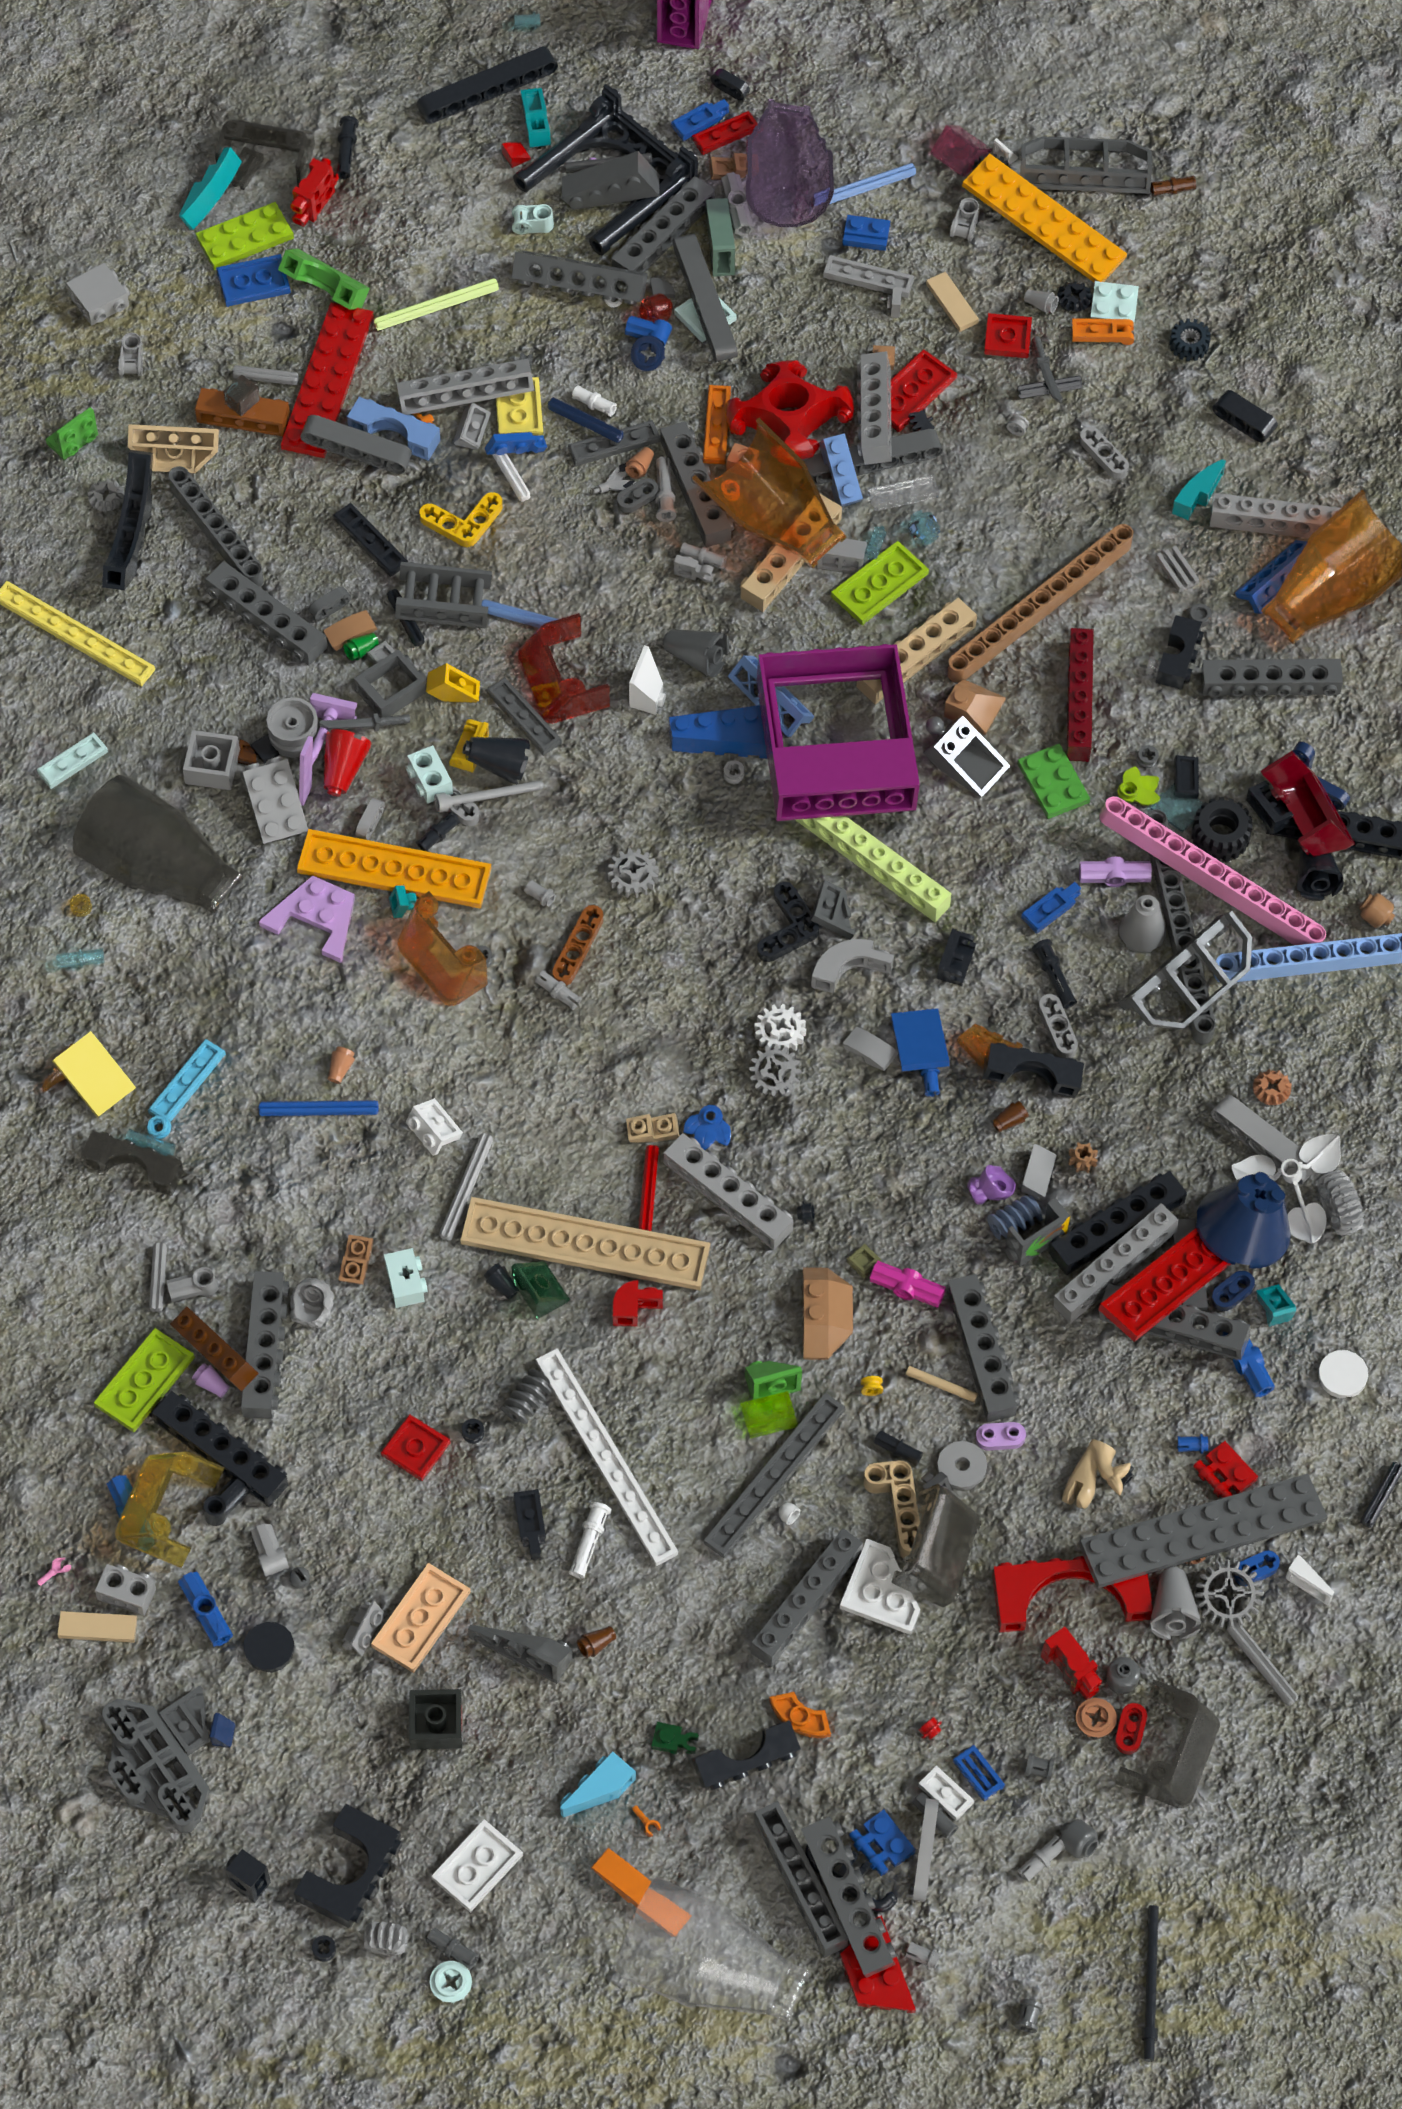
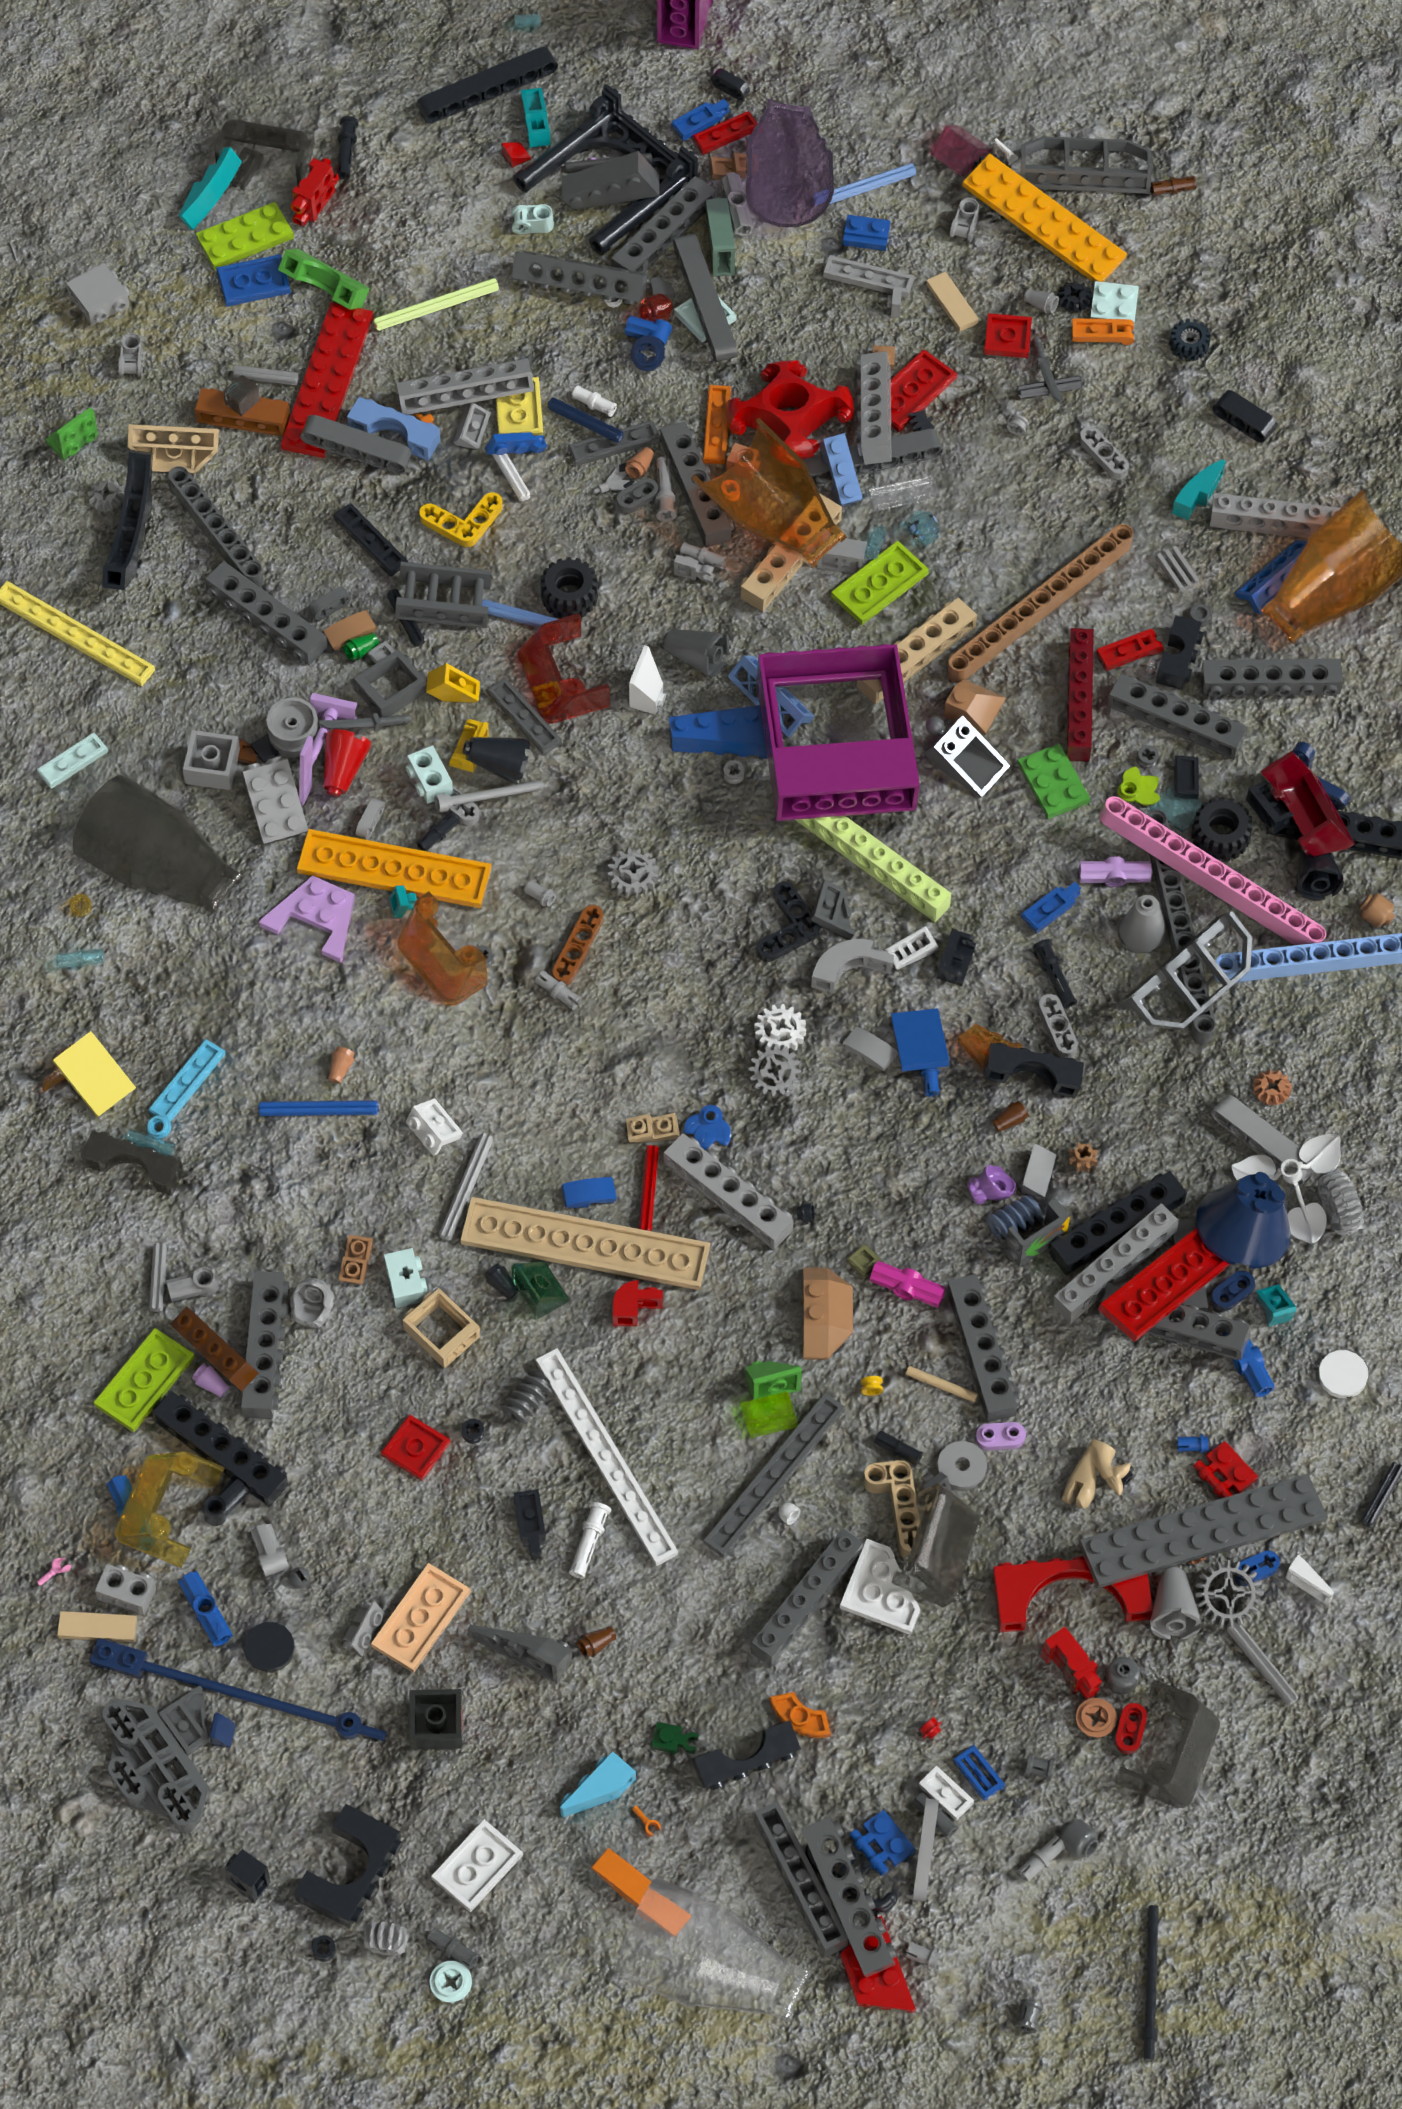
(133, 1661): none -> dark blue bar
(458, 1343): none -> tan window
(569, 573): none -> black tyre
(587, 1191): none -> blue slope
(915, 937): none -> white slope
(1129, 649): none -> red plate
(1181, 726): none -> dark grey brick

